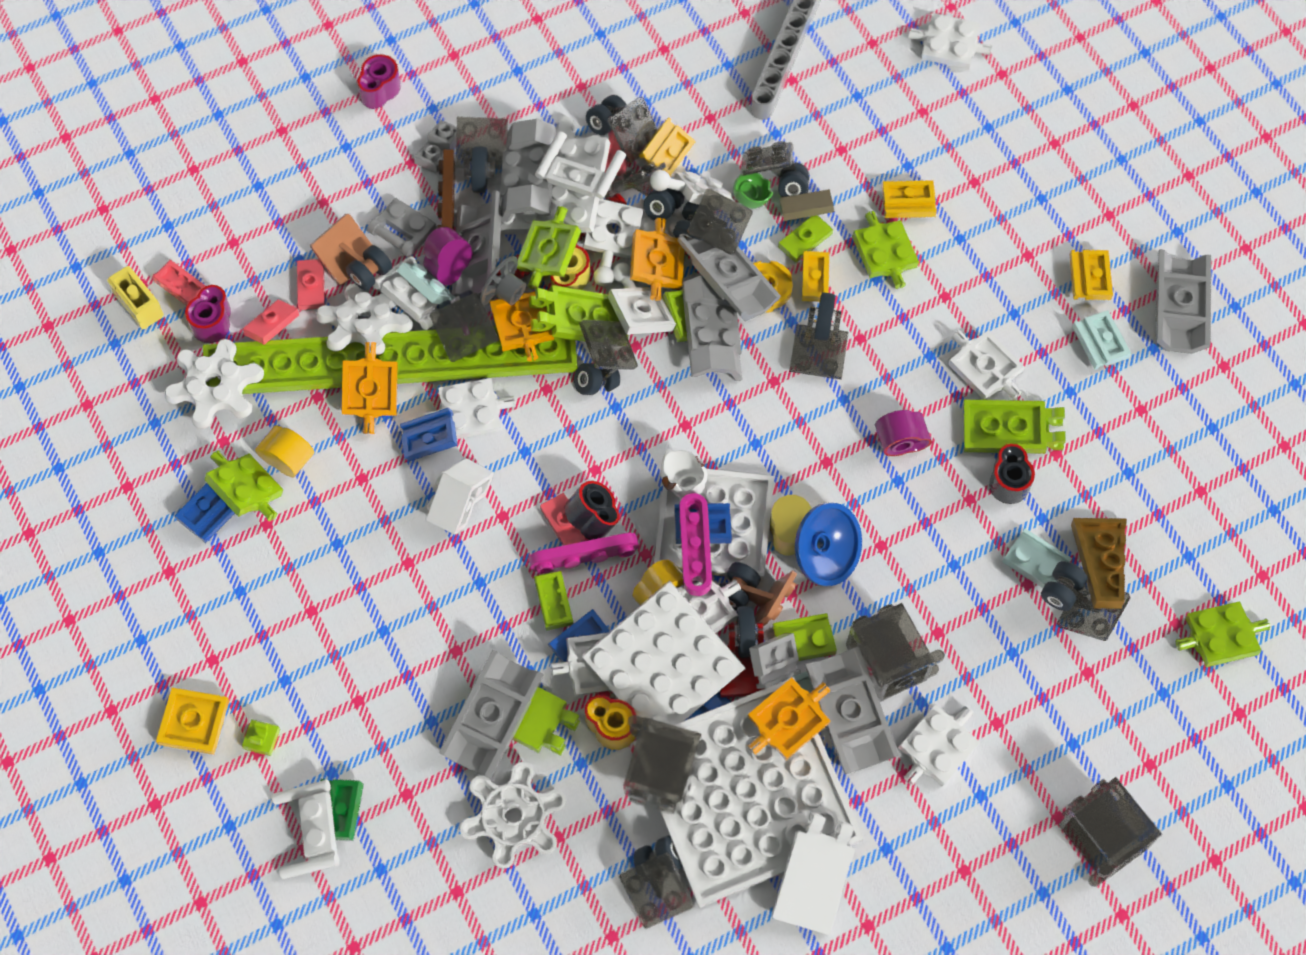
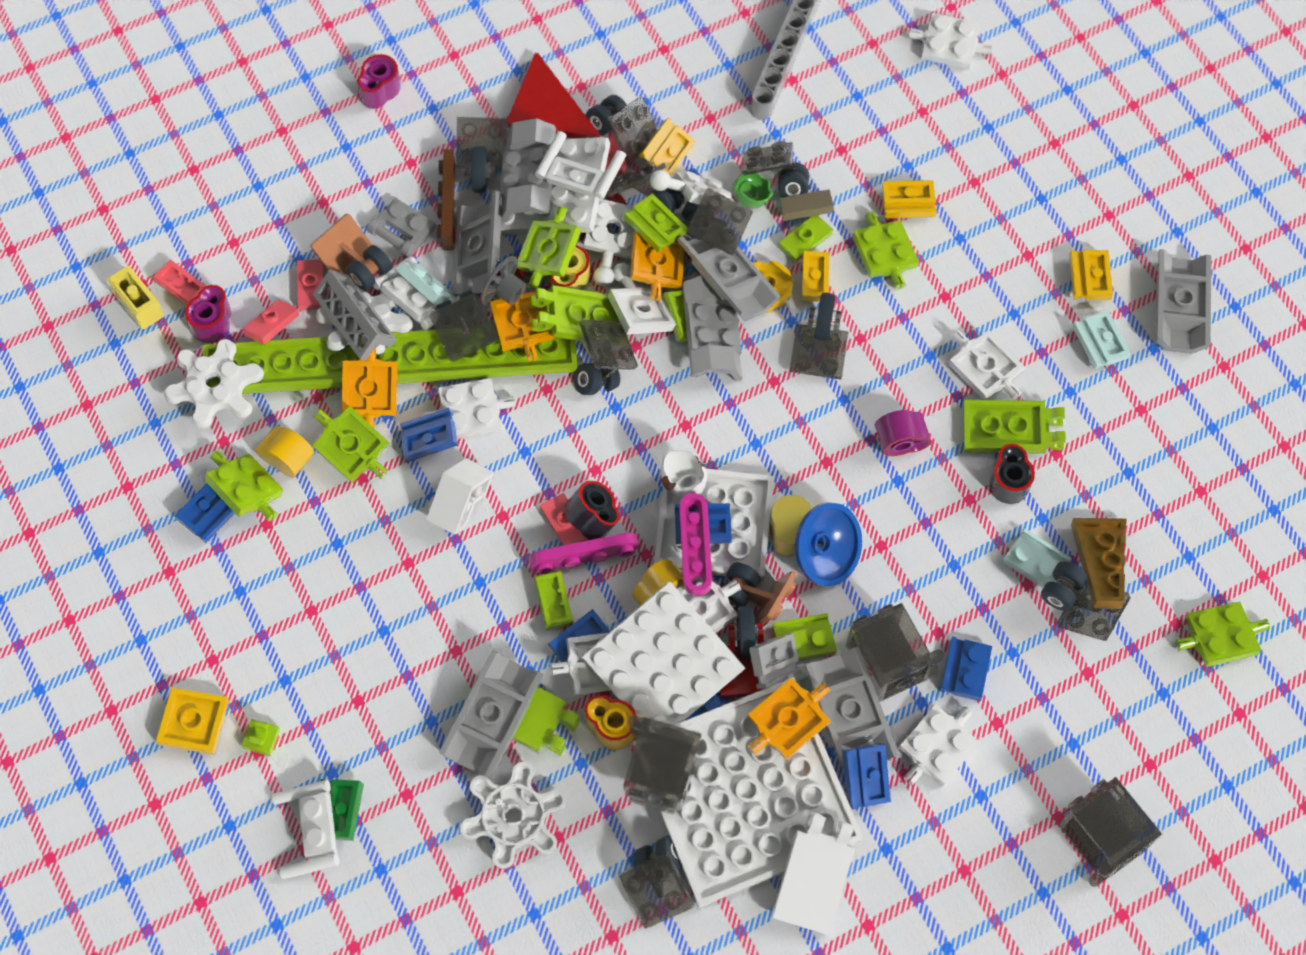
(350, 444): none -> lime plate
(354, 306): none -> light grey fence
(440, 138): light grey slope -> none
(446, 255): magenta piece -> none
(548, 100): none -> red tile
(655, 223): none -> lime plate
(866, 775): none -> blue plate
(966, 669): none -> blue plate

